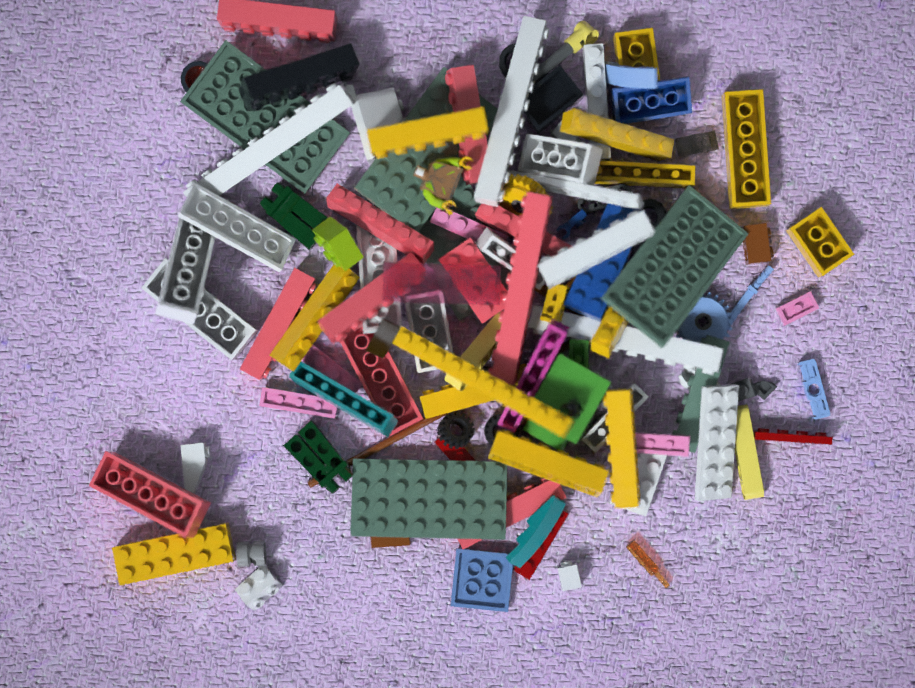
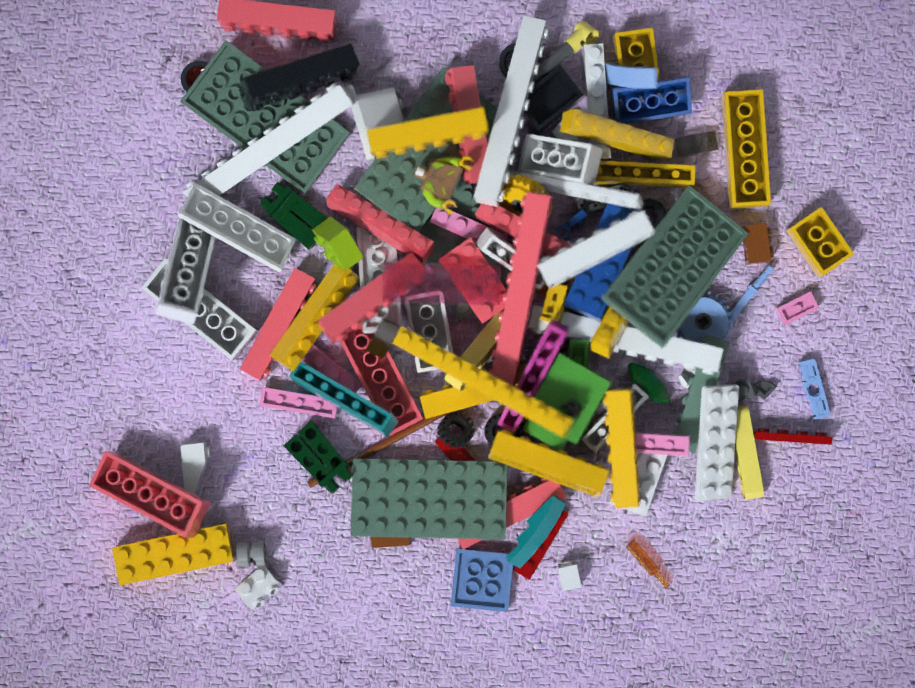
(649, 382): none -> green tile

